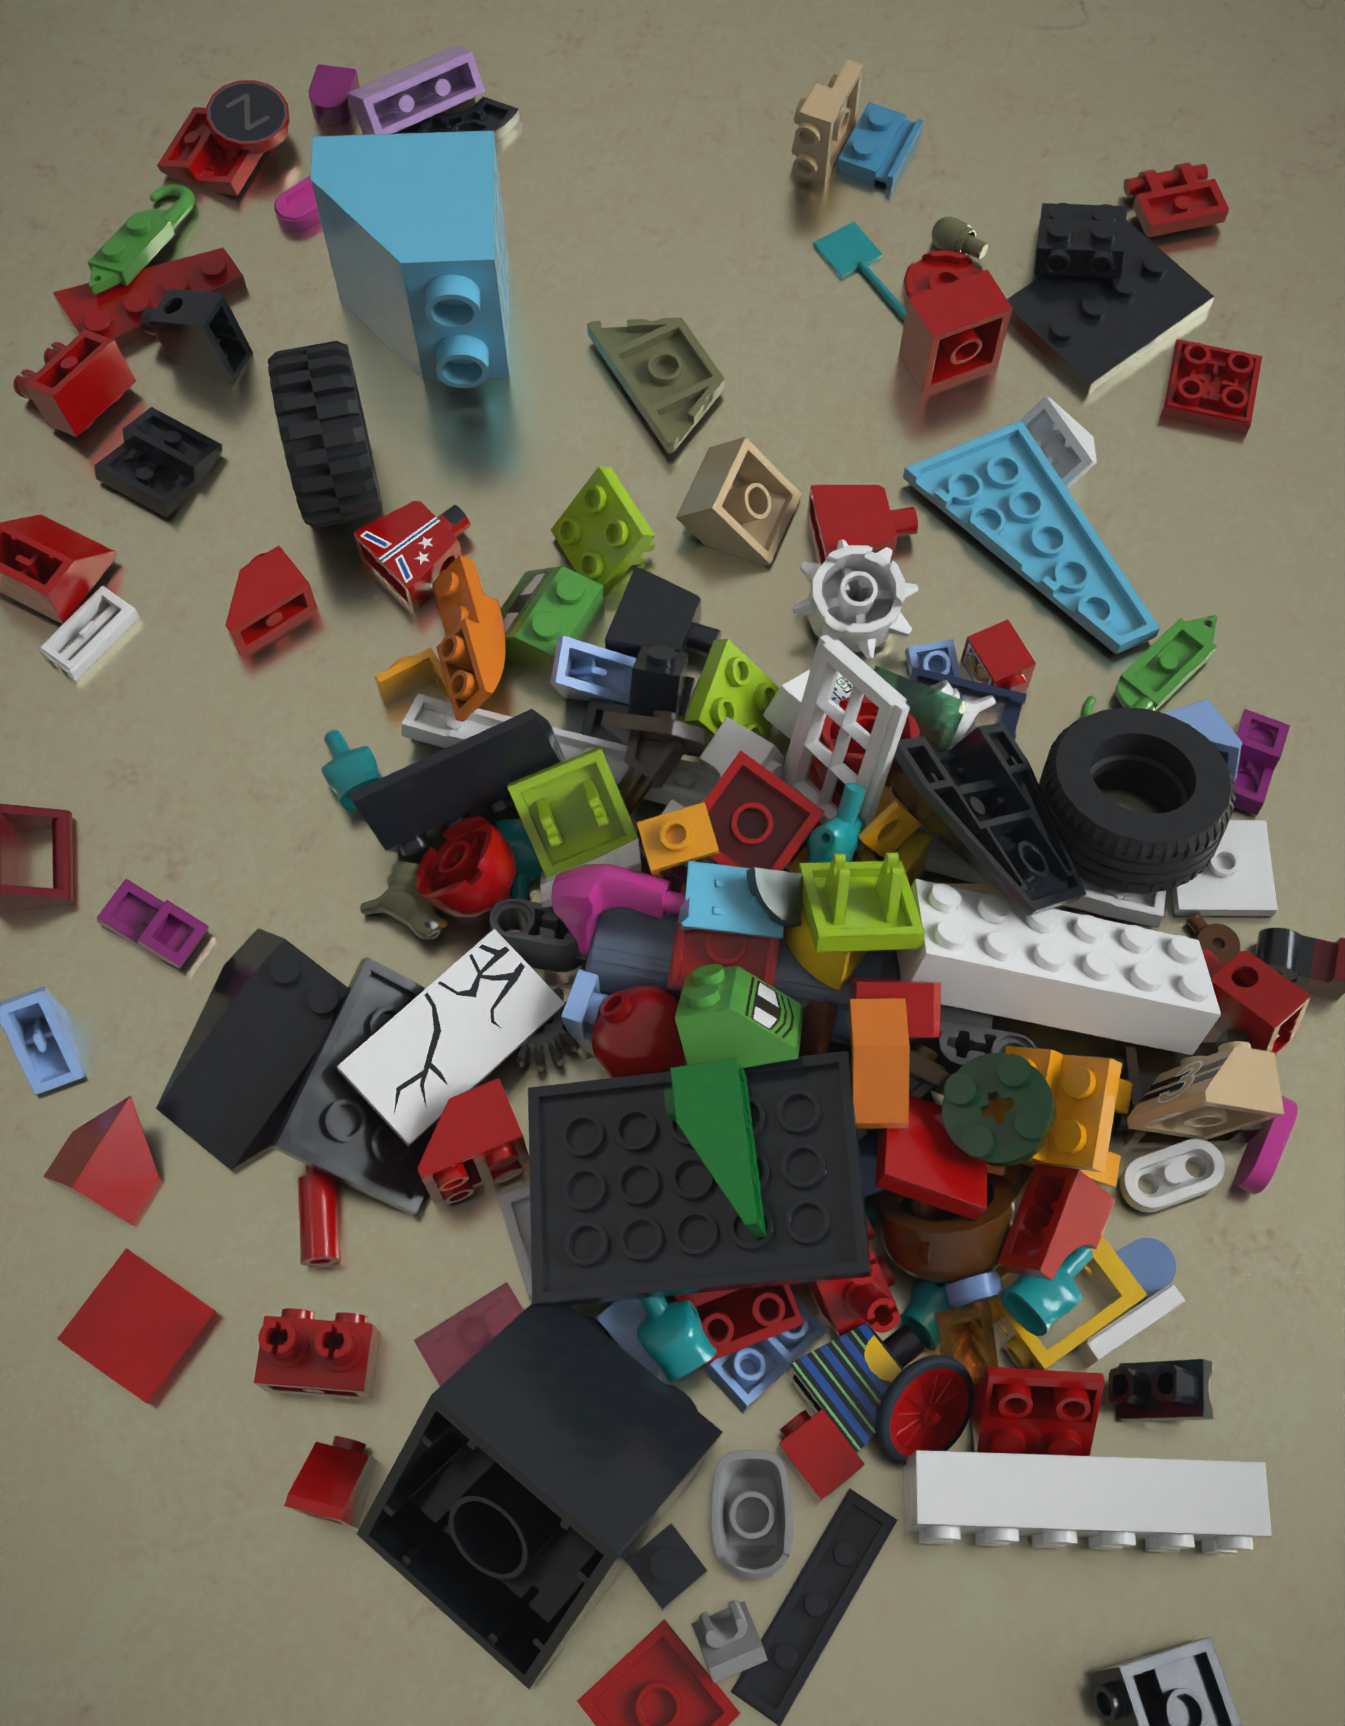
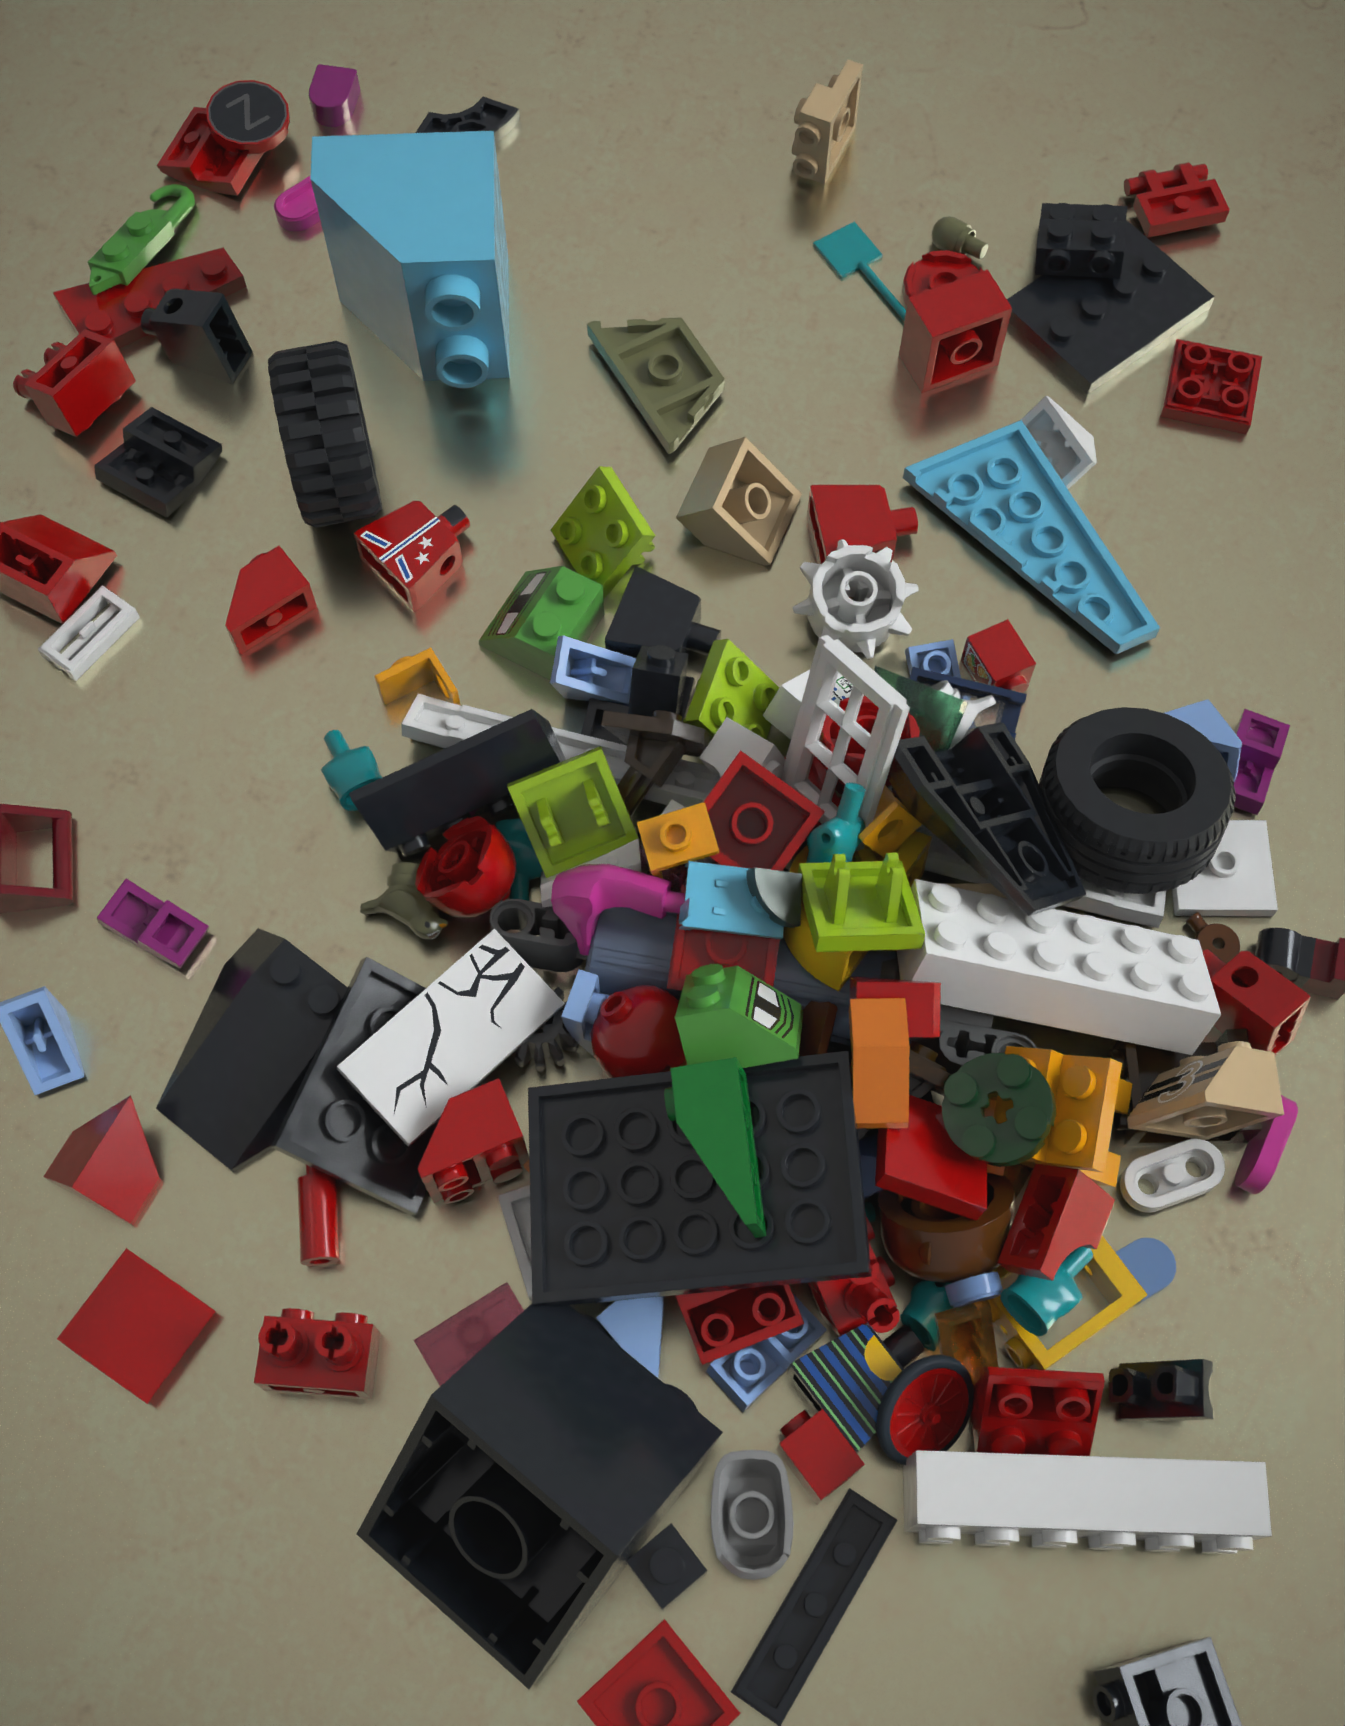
(334, 1482): red slope -> none
(417, 91): lavender brick -> none
(474, 639): orange slope -> none
(674, 1336): teal piece -> none
(729, 1641): light grey tile -> none
(879, 145): dark azure plate -> none
(1129, 1325): white tile -> none
(1164, 665): bright green plate -> none

